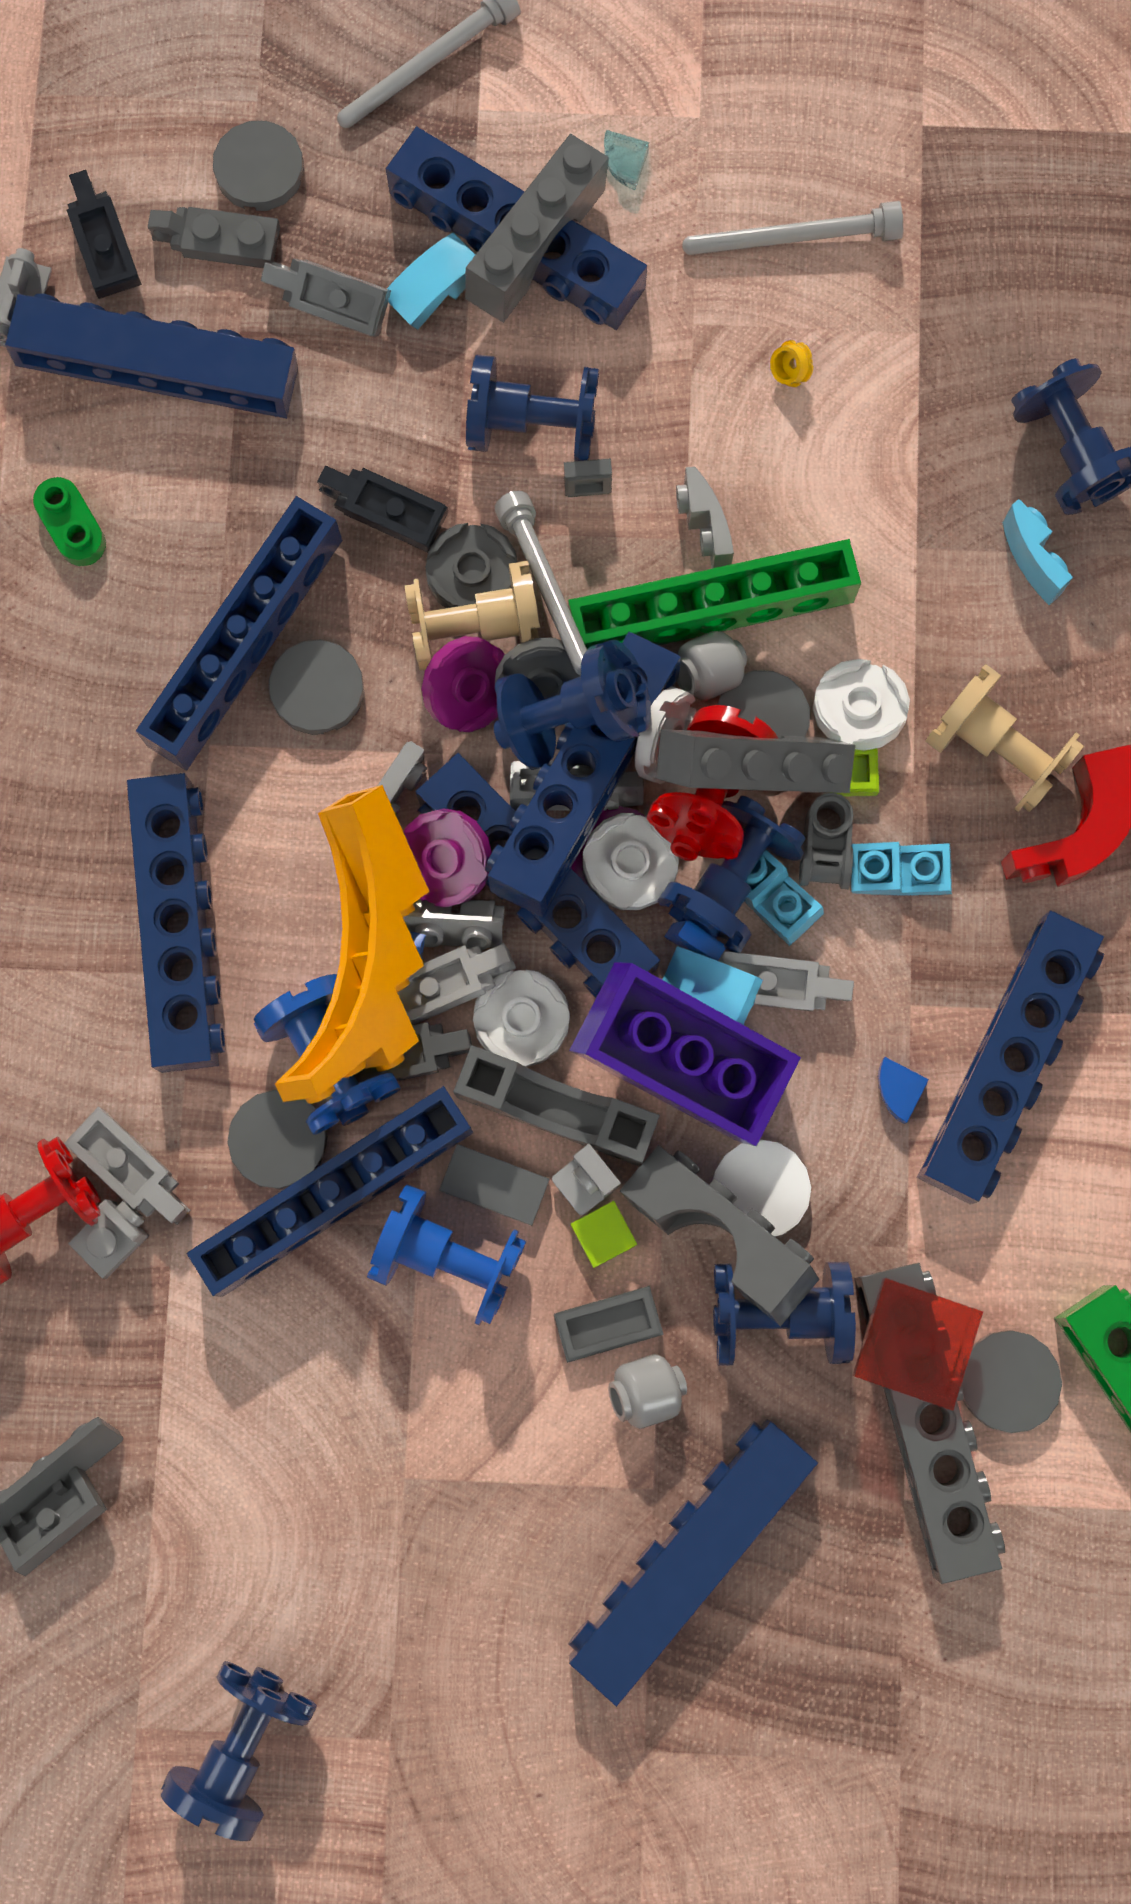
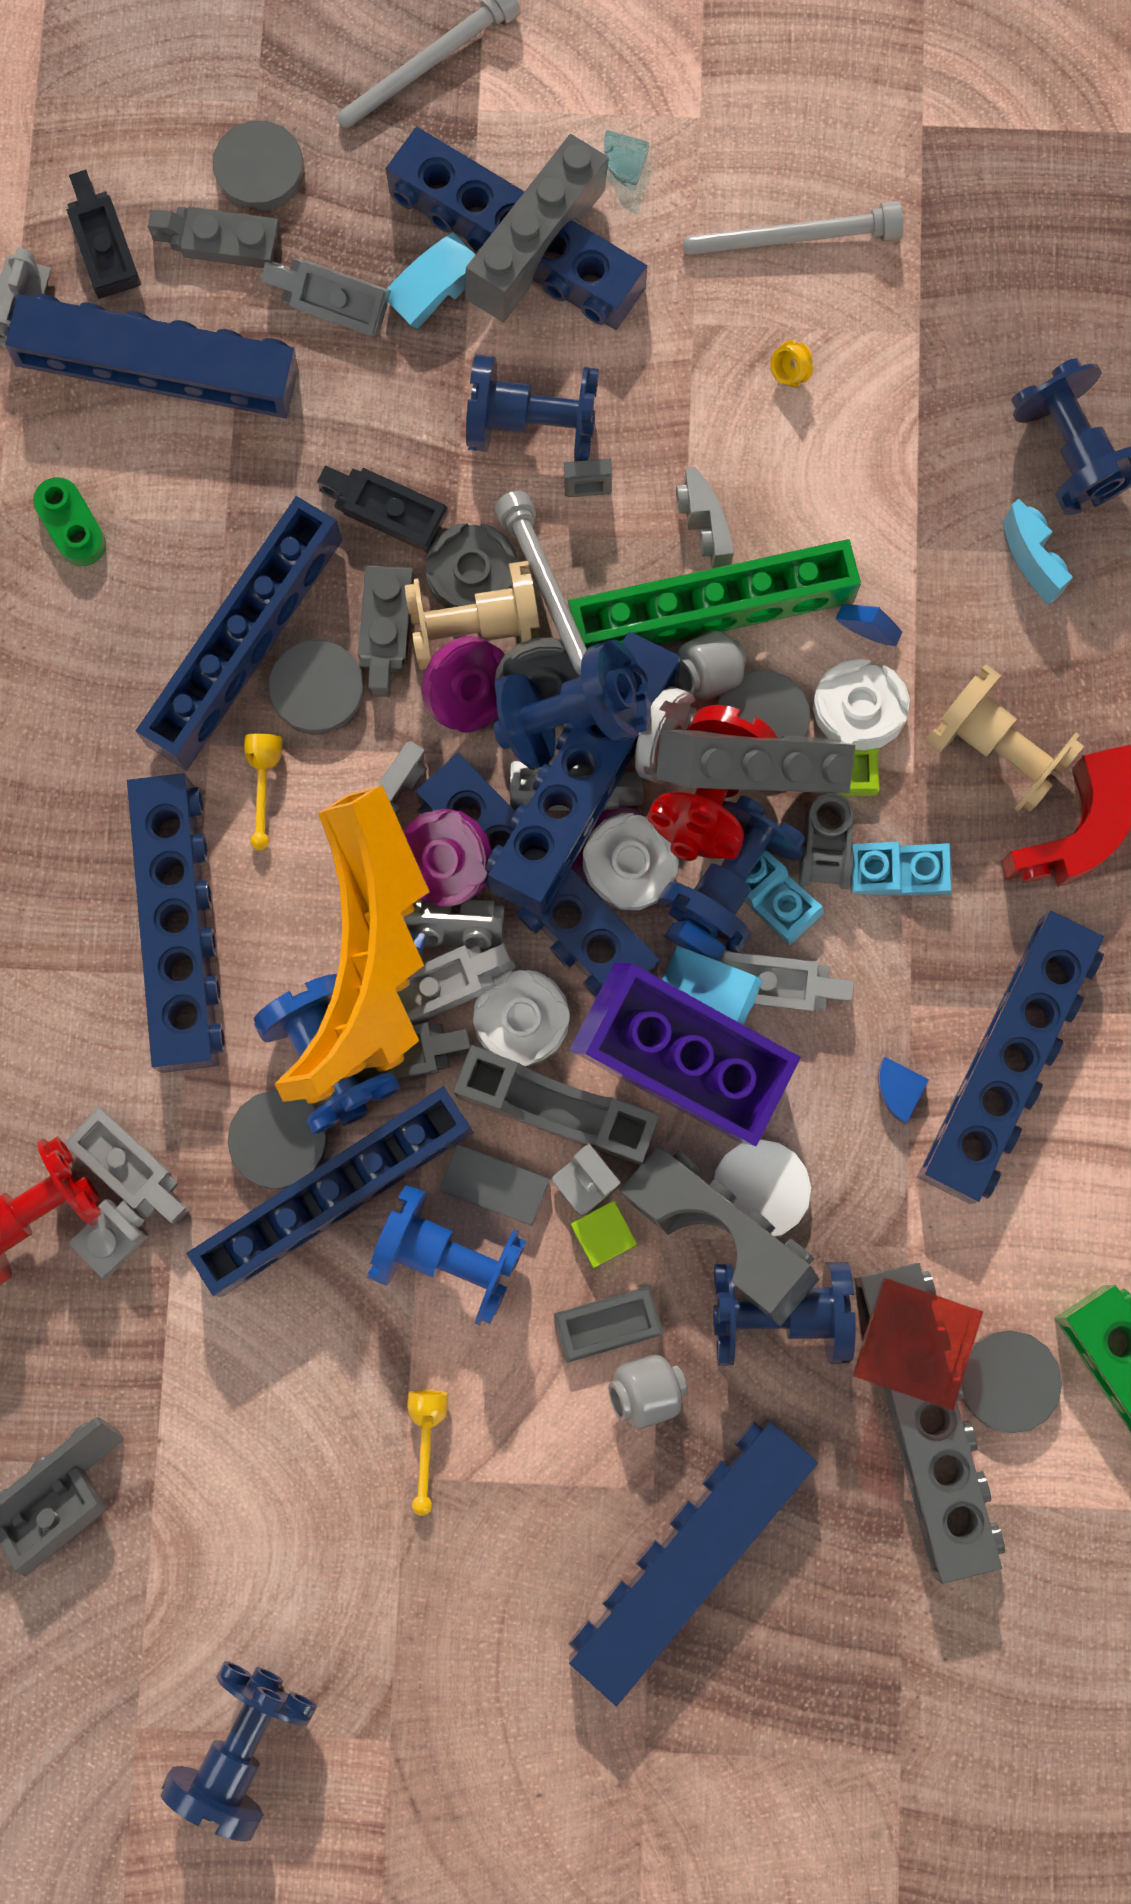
(262, 753): none -> yellow hinge
(384, 625): none -> dark grey hinge
(425, 1410): none -> yellow hinge
(869, 623): none -> blue tile

